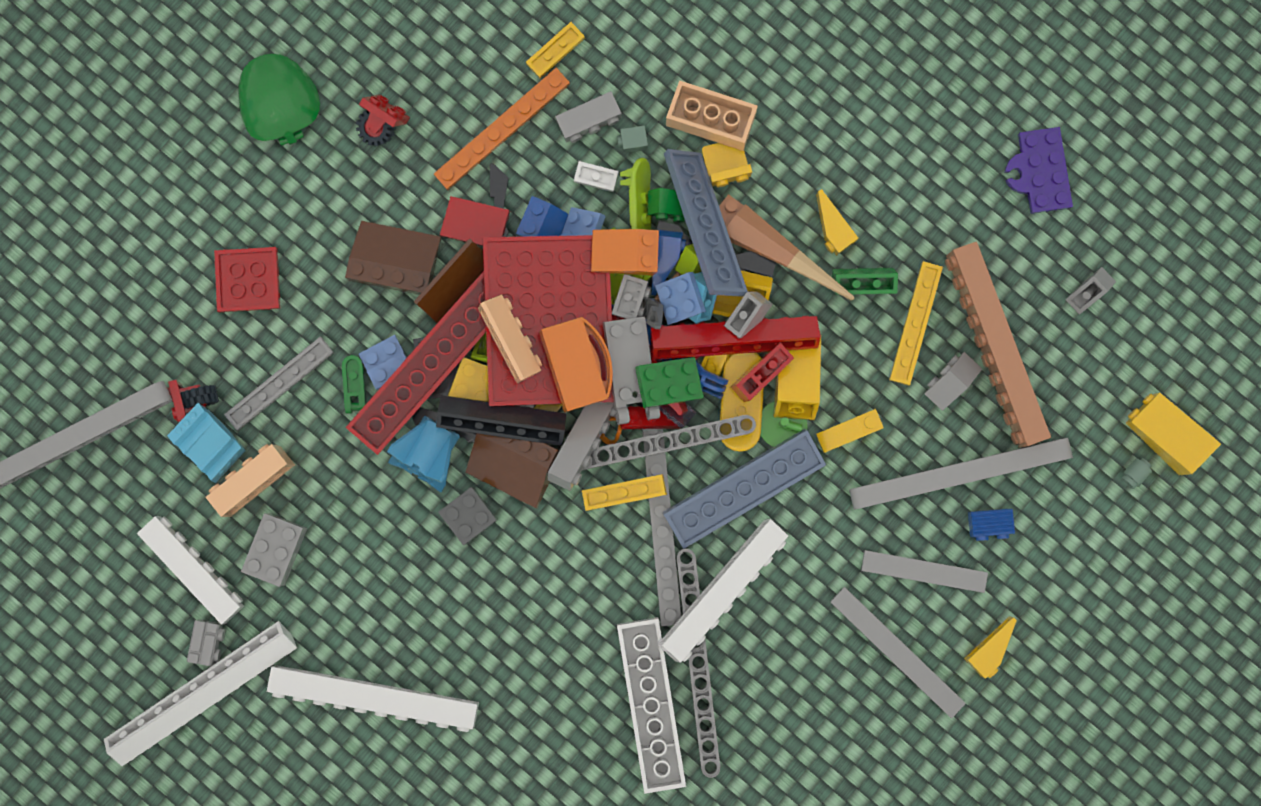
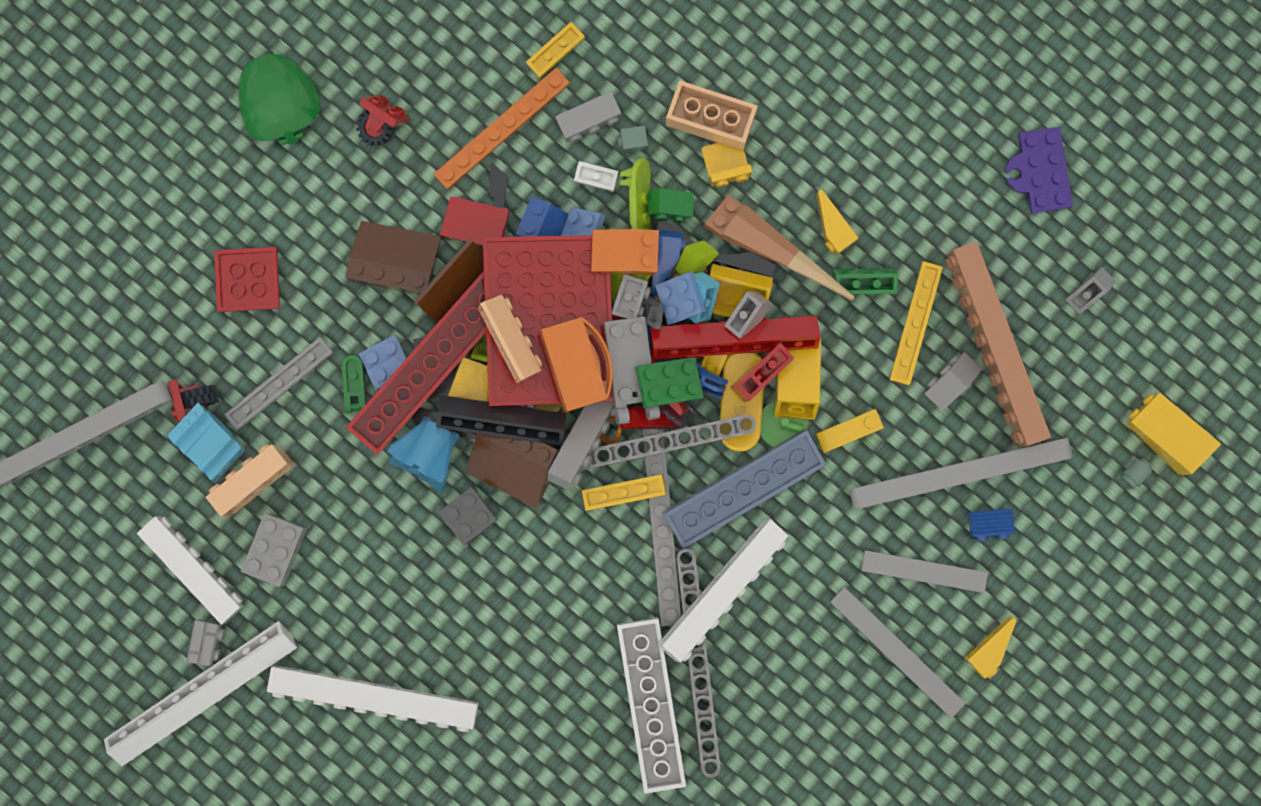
(705, 223): sand blue plate -> none

